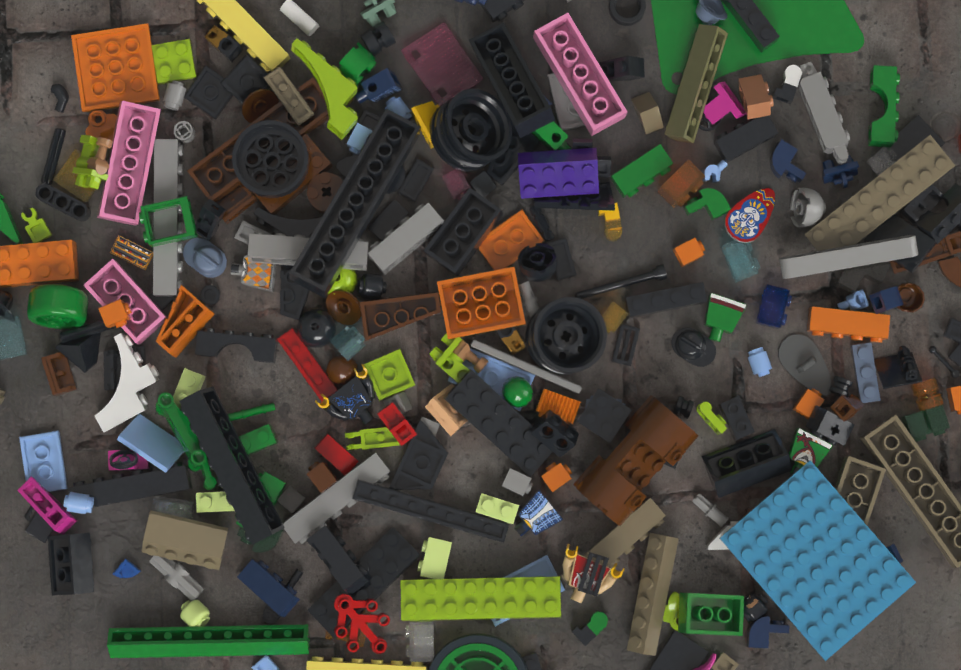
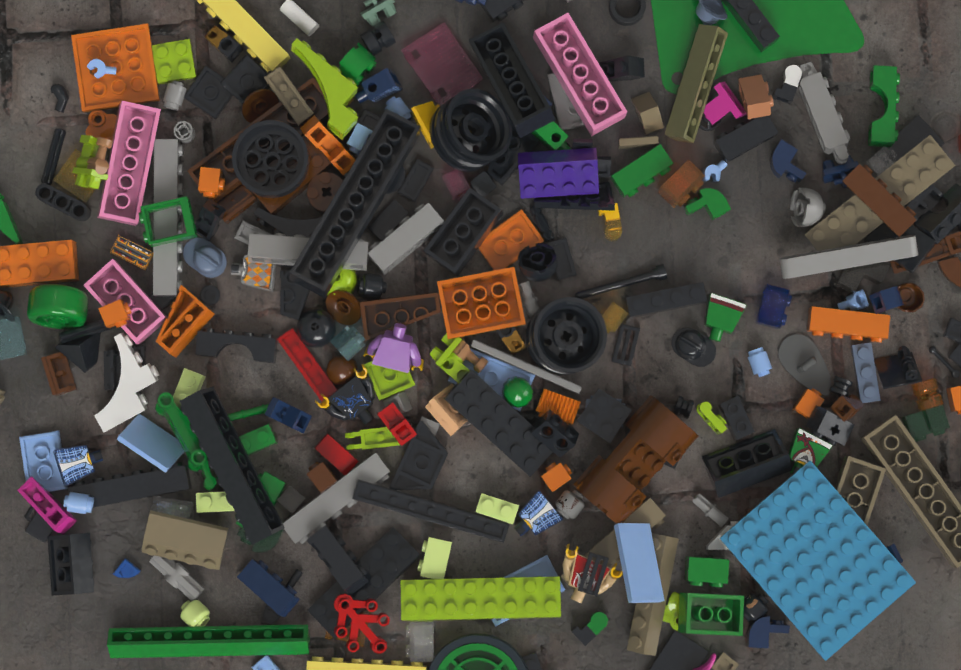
(36, 229): lime plate -> none
(76, 463): none -> torso
(102, 68): none -> light blue piece
(126, 460): piece -> none
(211, 182): none -> orange brick
(288, 415): none -> dark blue brick
(328, 144): none -> orange arch
(395, 350): none -> medium lavender torso
(517, 482): light grey brick -> none
(569, 504): none -> light grey head
(638, 142): none -> dark tan tile
(639, 563): none -> light blue tile
(689, 252): orange brick -> none
(706, 569): none -> green brick
(740, 260): clear light blue brick -> none
(750, 215): shield -> none
(879, 200): none -> reddish brown brick

